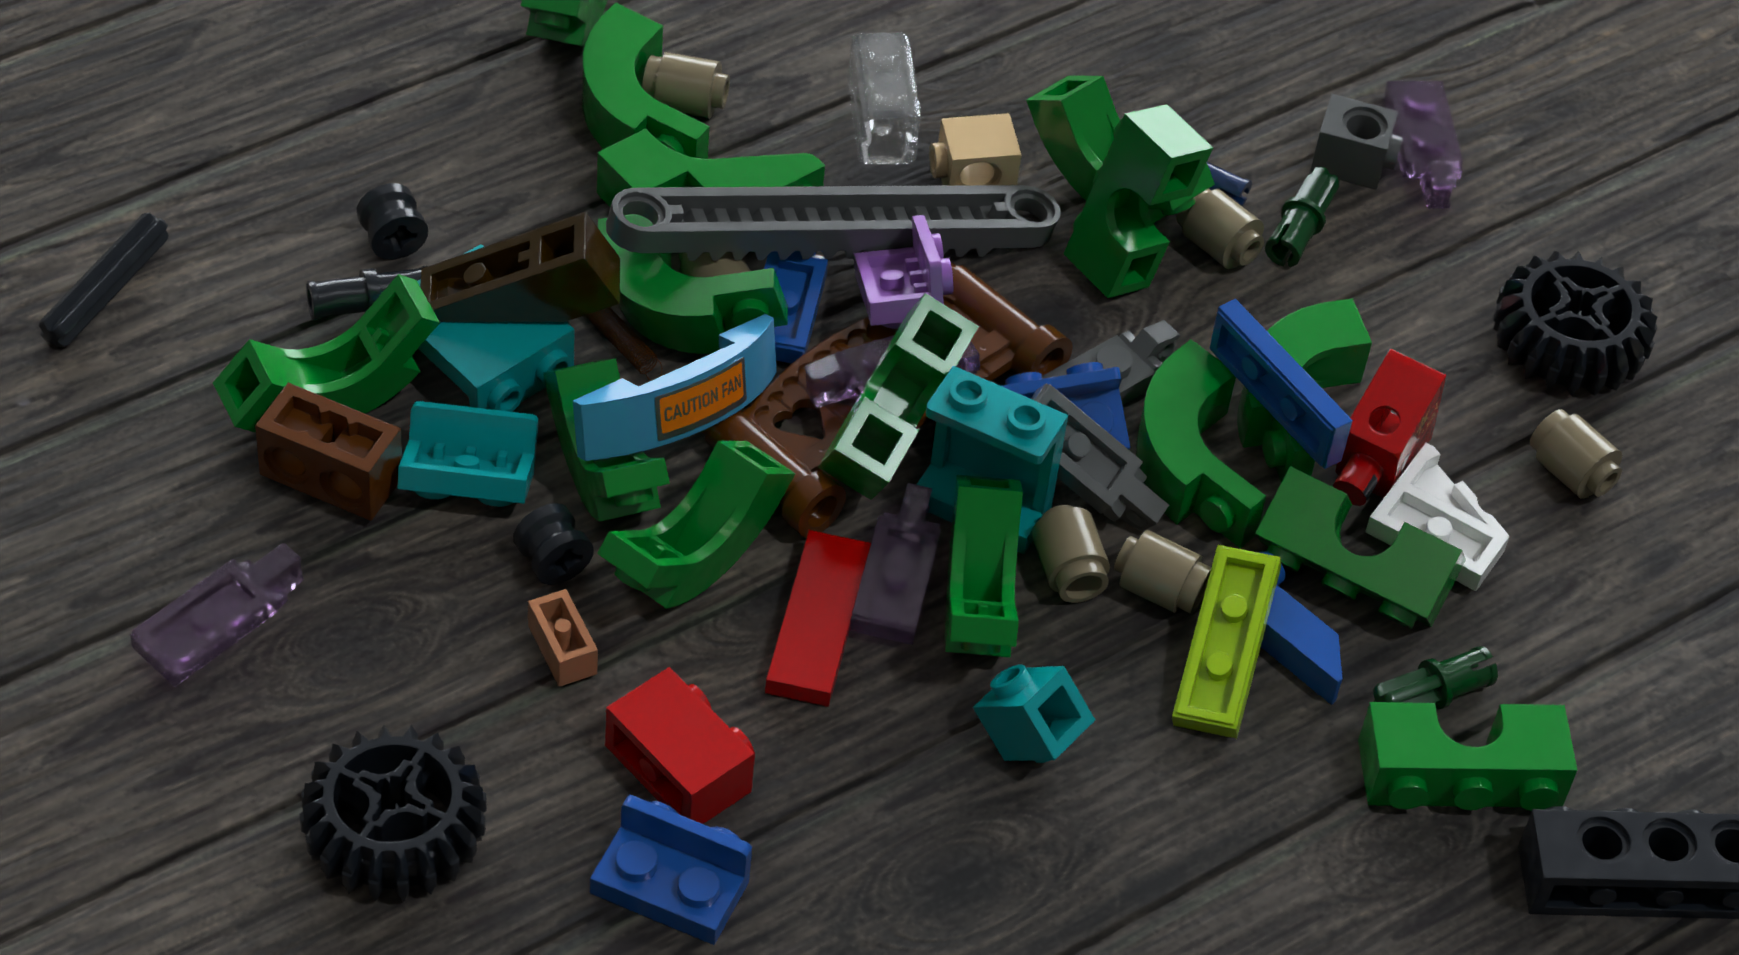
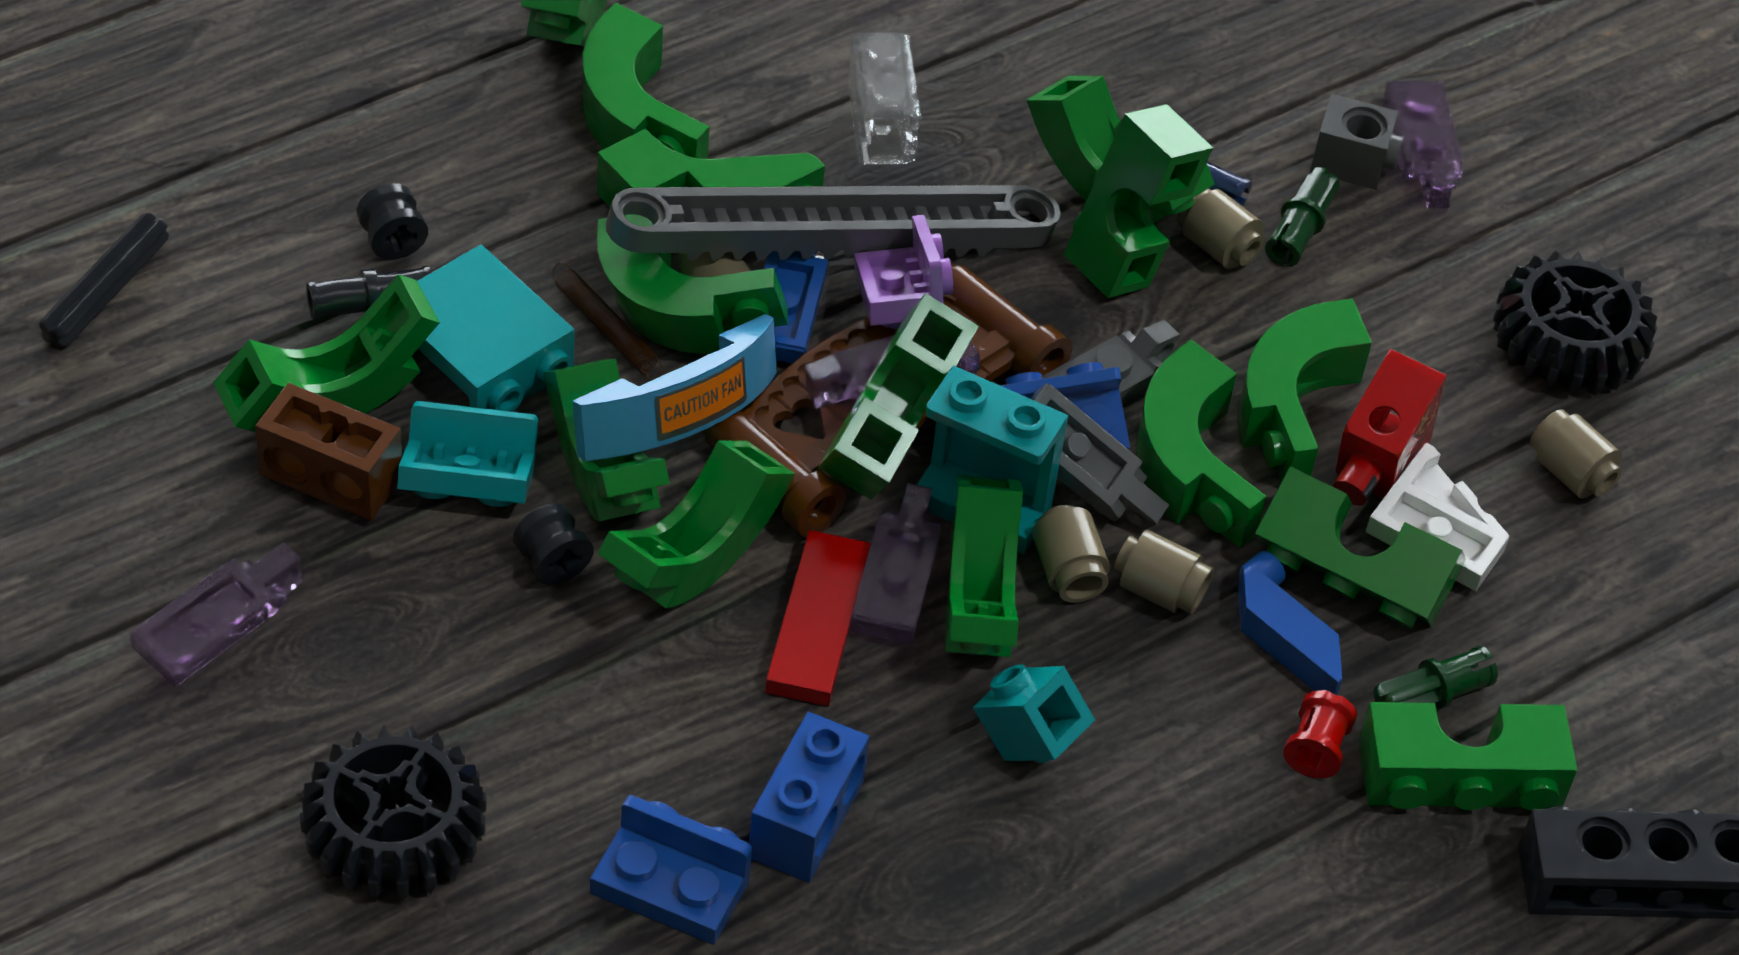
(529, 277): dark brown slope -> none
(562, 637): nougat piece -> none
(680, 747): red brick -> none
(687, 83): dark tan brick -> none
(808, 796): none -> blue brick
(976, 151): tan brick -> none
(1226, 641): lime tile -> none
(1280, 384): blue tile -> none
(1318, 740): none -> red bush

